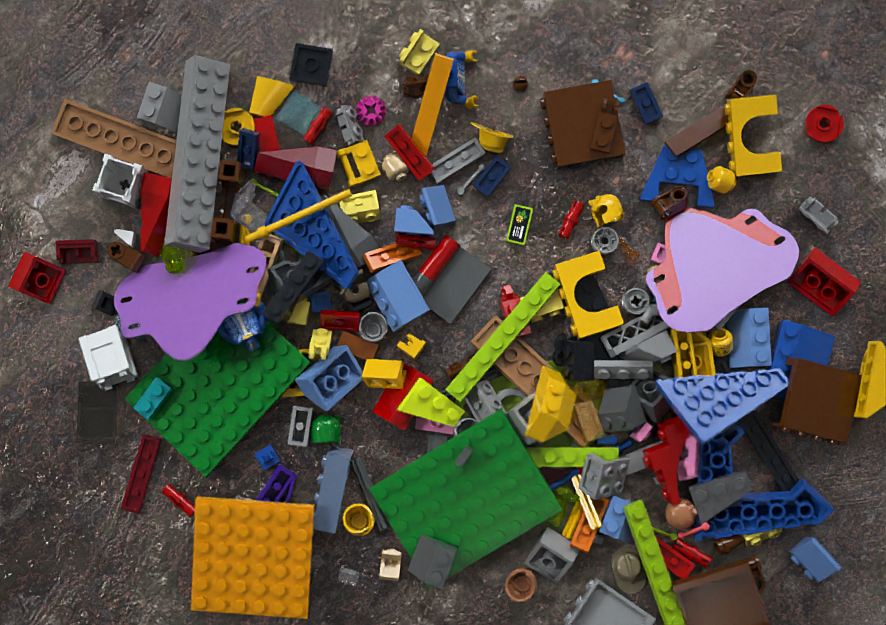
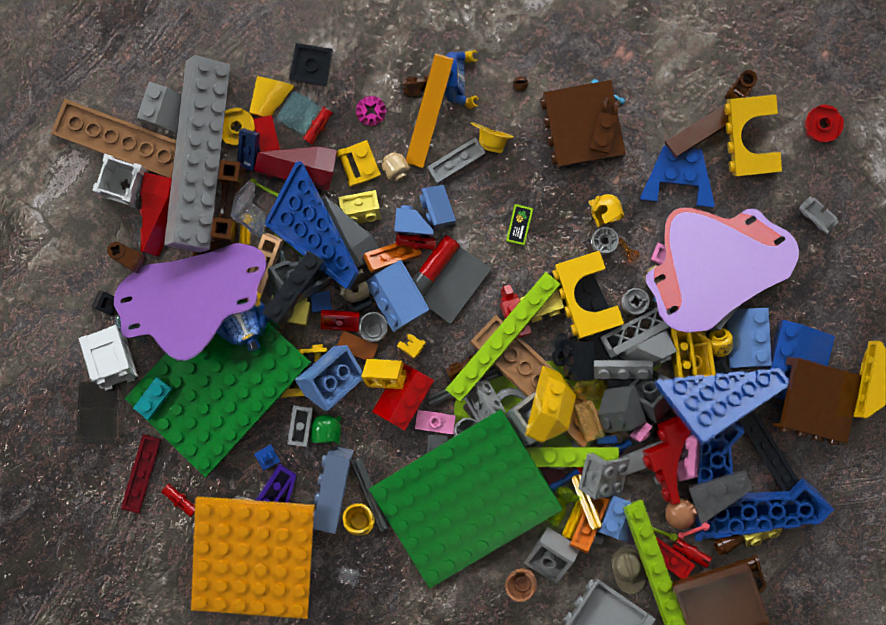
(36, 278): red slope -> none
(77, 251): dark red hinge -> none
(128, 236): white slope -> none
(173, 262): clear neon green animal -> none
(264, 231): yellow bar -> none
(320, 343): light yellow hinge -> none
(347, 116): light grey hinge -> none
(390, 565): tan bracket -> none
(409, 152): red plate -> none
(419, 52): light yellow bracket -> none
(430, 404): neon yellow wing -> none
(432, 561): dark grey slope -> none
(460, 191): light grey hinge -> none
(464, 455): dark grey tile -> none
(491, 176): dark blue plate -> none
(571, 219): red pin -> none
(646, 103): dark blue plate -> none
(652, 310): light grey arm -> none
(669, 203): reddish brown piece -> none
(721, 179): yellow head -> none
(813, 559): medium blue slope -> none
(824, 282): red slope -> none

